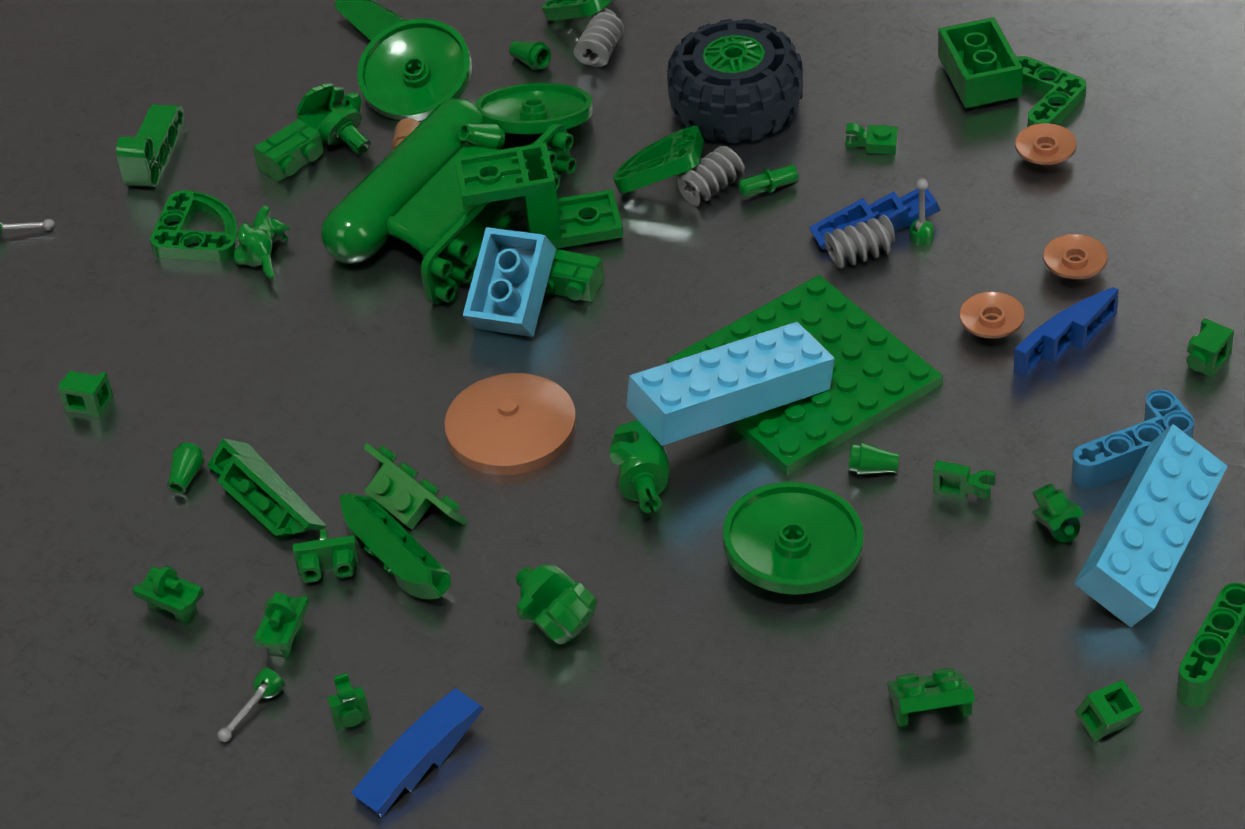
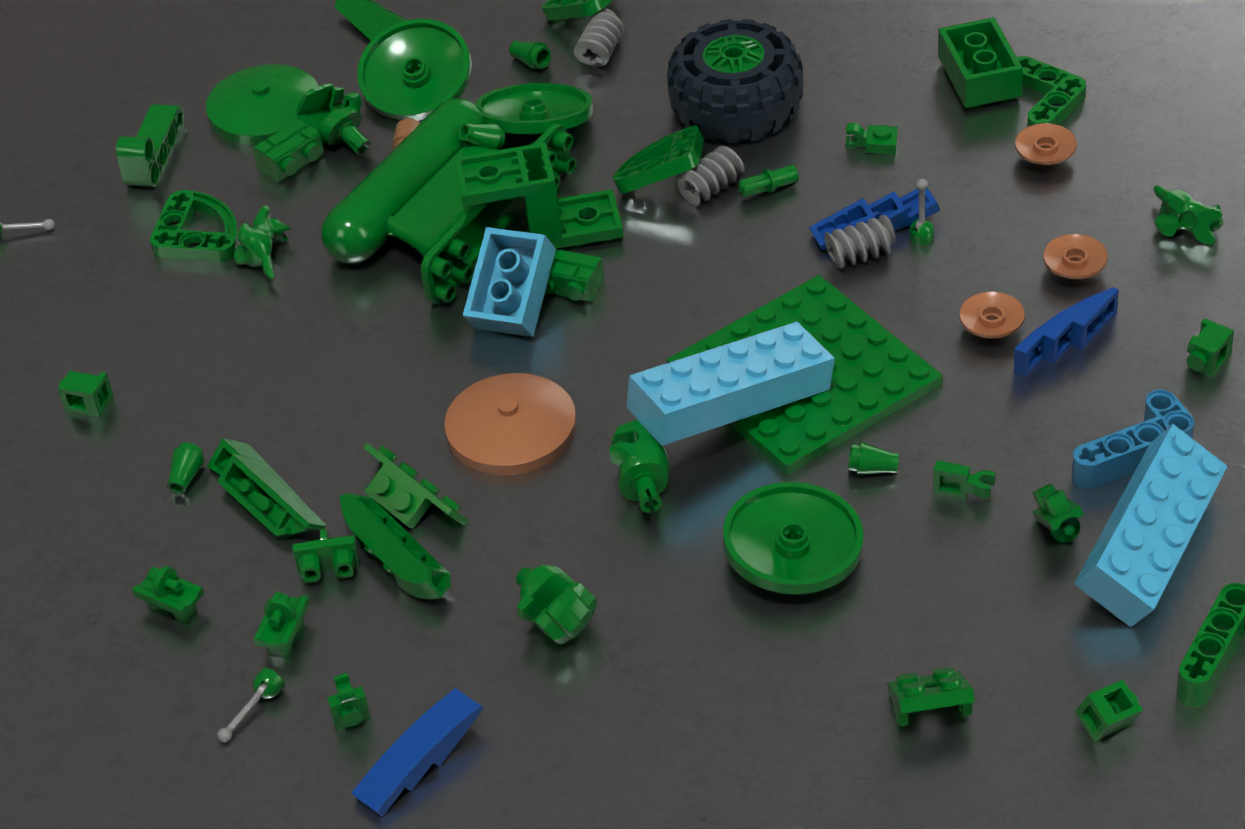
(257, 102): none -> green dish
(1182, 212): none -> green animal

